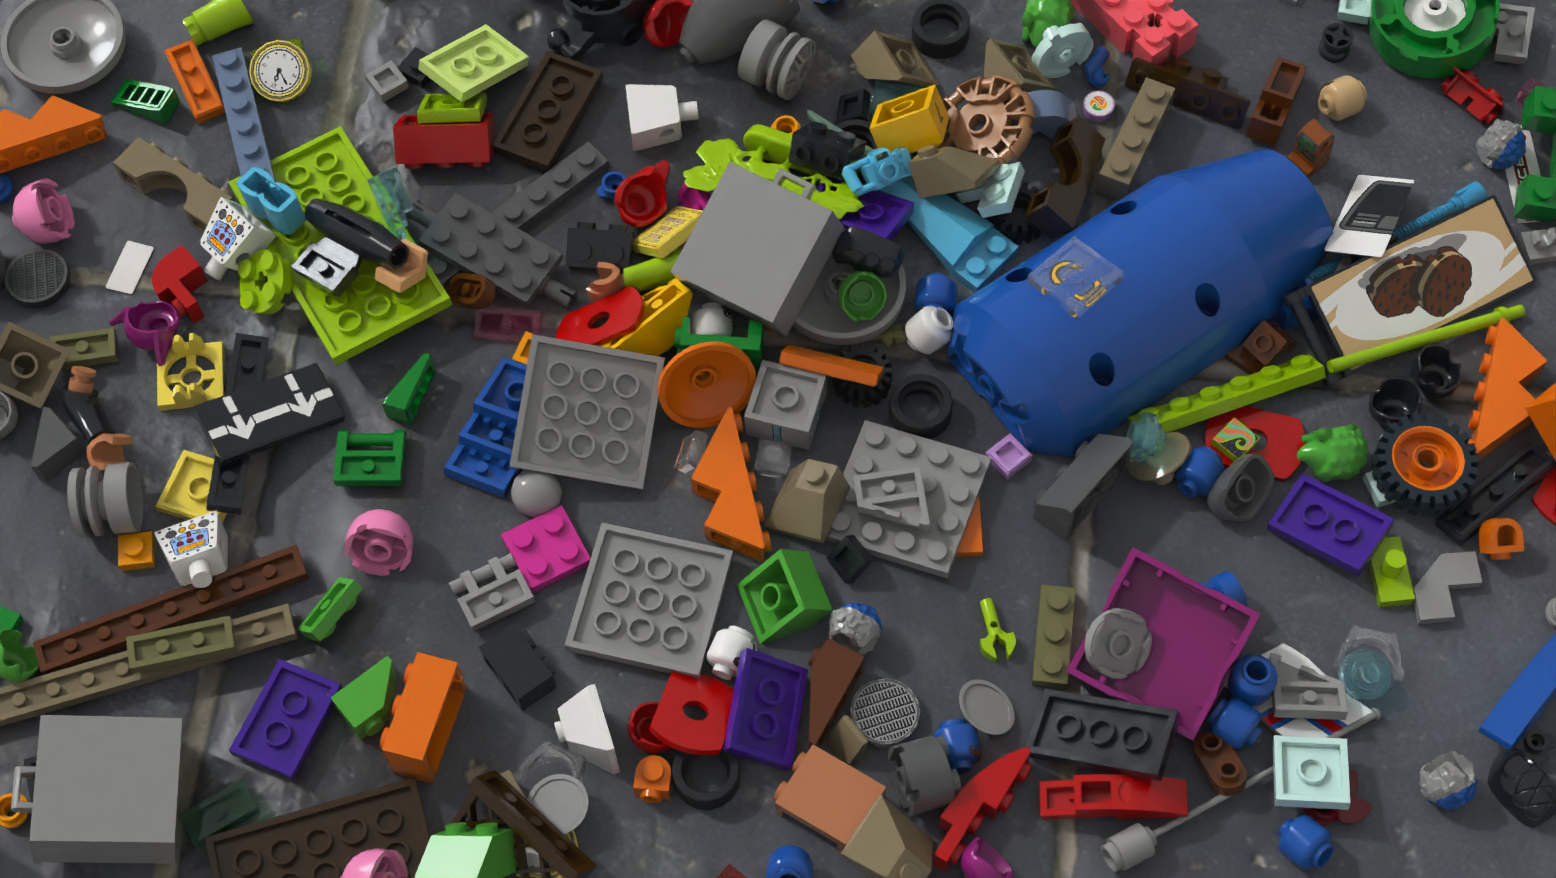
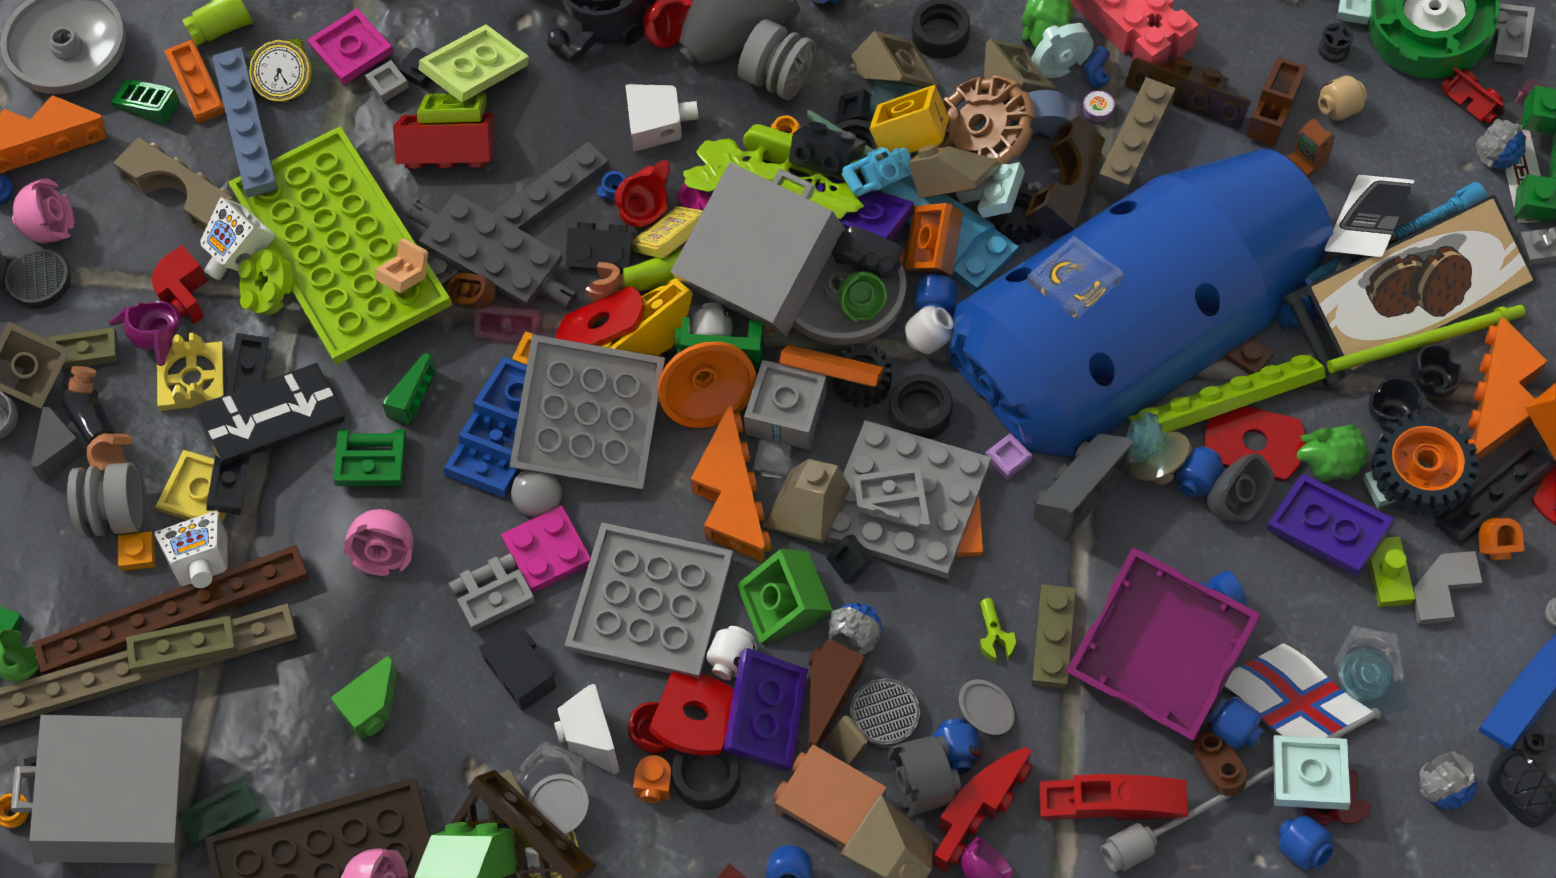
(129, 267): white sticker -> none
(271, 200): medium azure brick -> none
(285, 719): dark purple plate -> none
(336, 601): bright green plate -> none
(347, 240): black plate -> none
(350, 46): none -> dark pink plate
(391, 200): clear light blue bracket -> none
(423, 717): orange piece -> none
(547, 111): dark brown plate -> none
(691, 451): clear plate -> none
(893, 333): olive plant -> none
(933, 238): none -> orange slope
(1103, 734): black plate -> none
(1117, 643): light grey tile -> none
(1235, 440): tile -> none
(1253, 679): blue head -> none
(1268, 342): reddish brown bracket -> none
(1307, 693): light grey wing -> none

